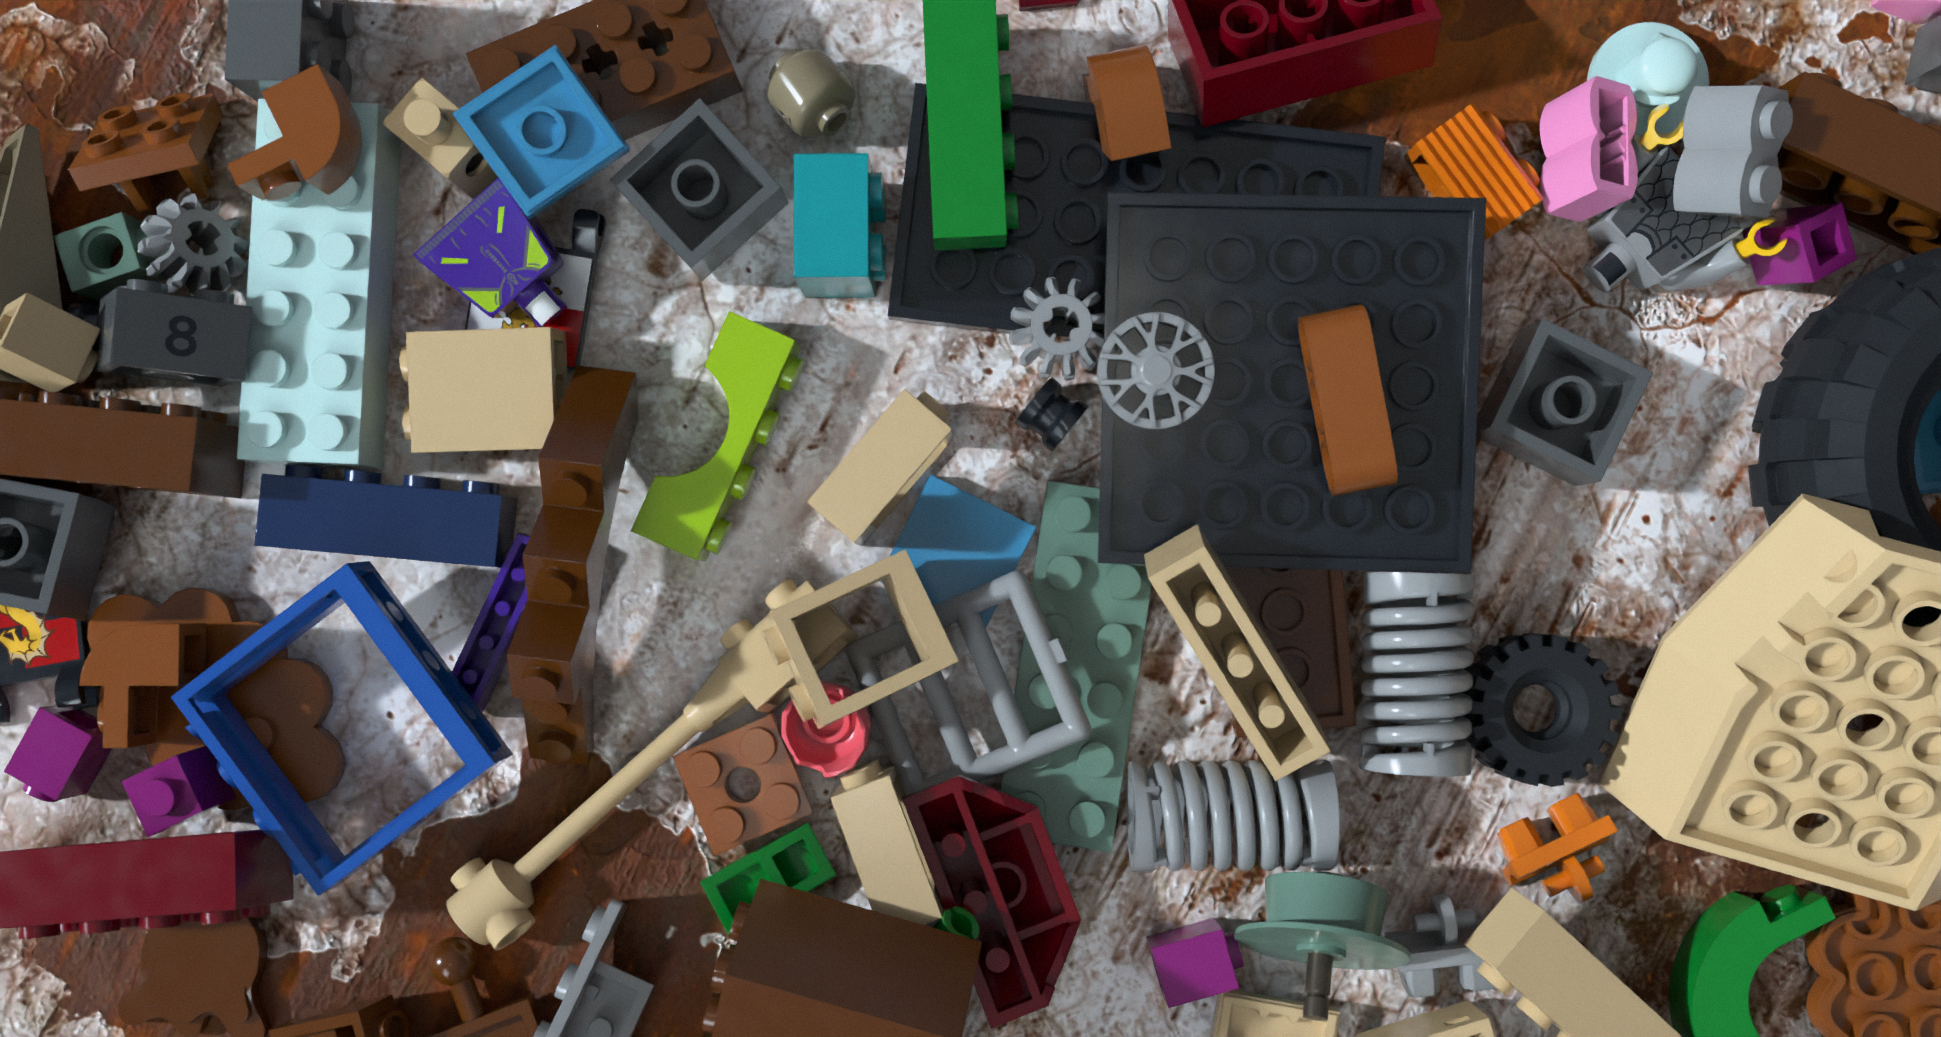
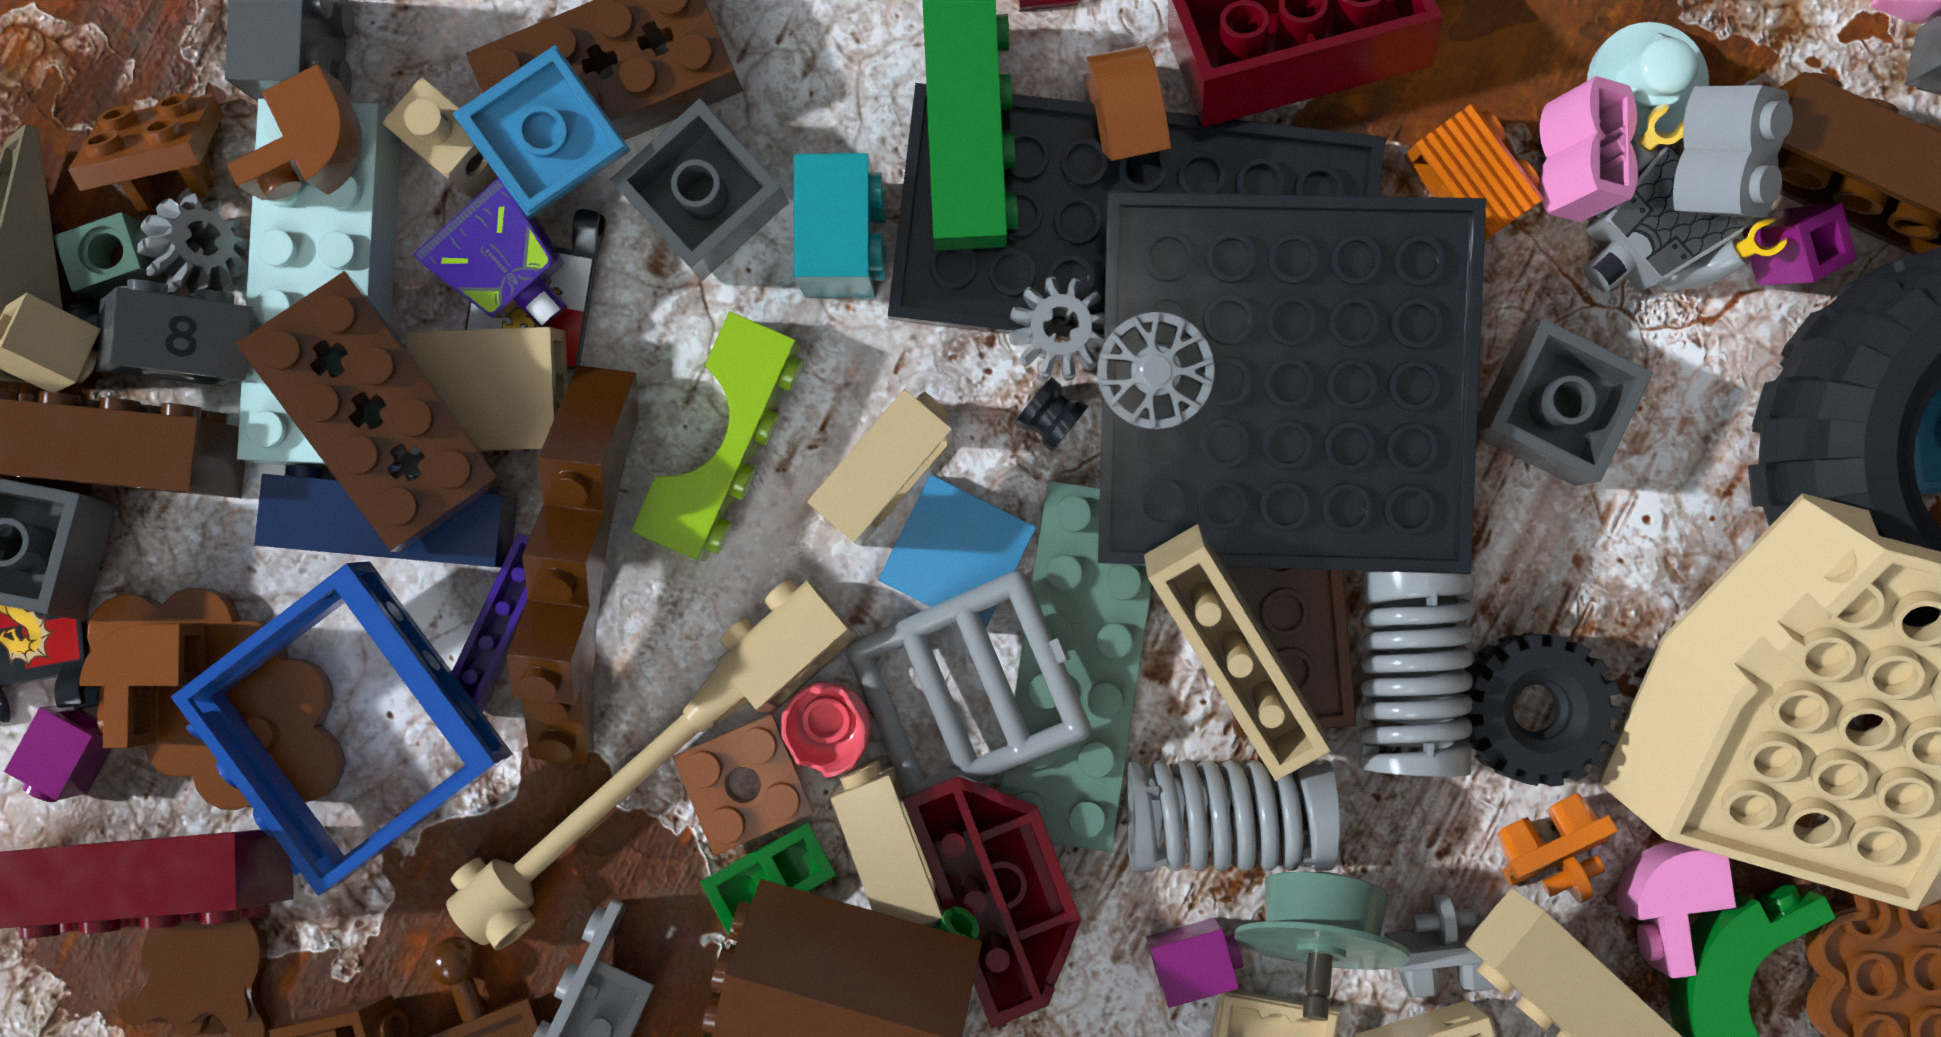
(177, 790): magenta brick -> none
(329, 410): none -> reddish brown brick
(811, 93): dark tan head -> none
(914, 612): tan window -> none
(1347, 400): dark orange beam -> none
(1662, 890): none -> bright pink brick

